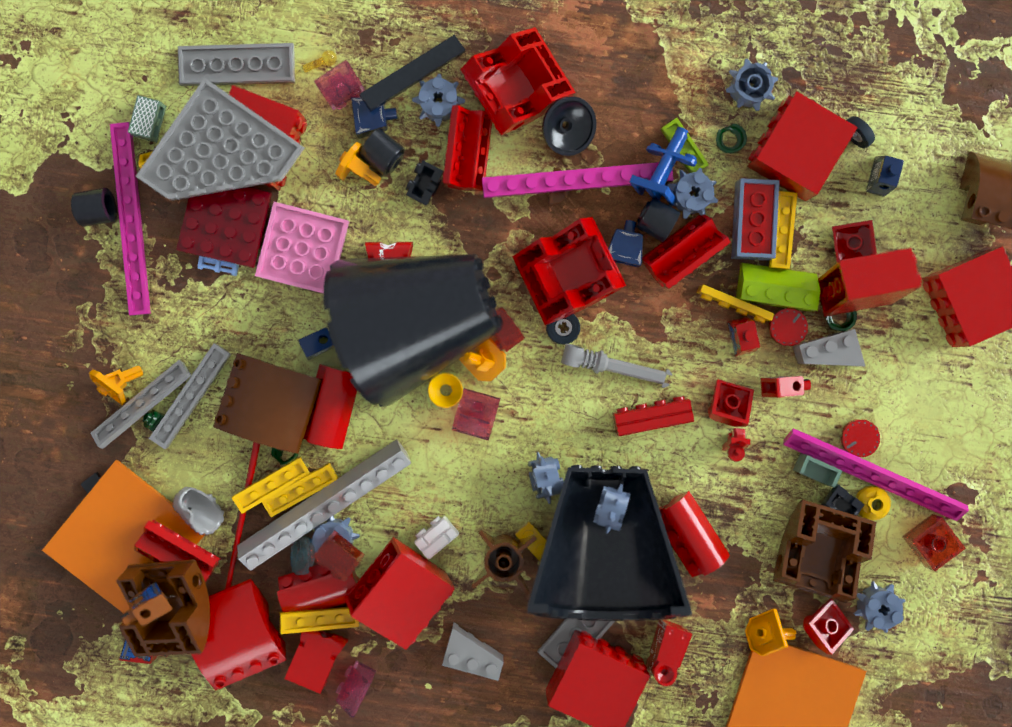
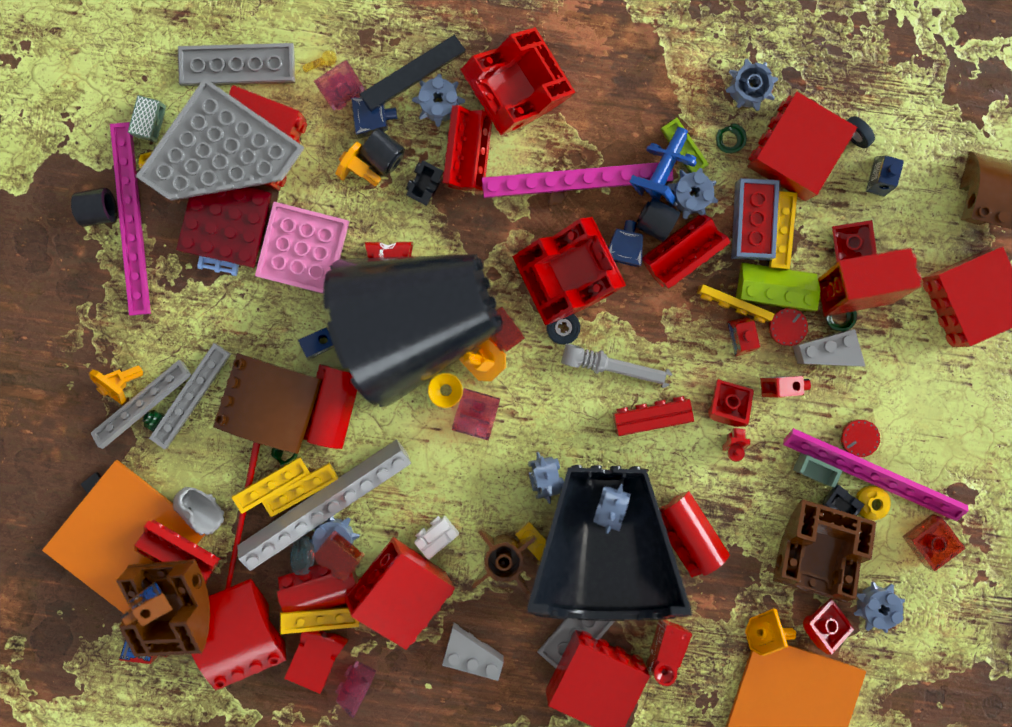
(579, 126): black dish -> none

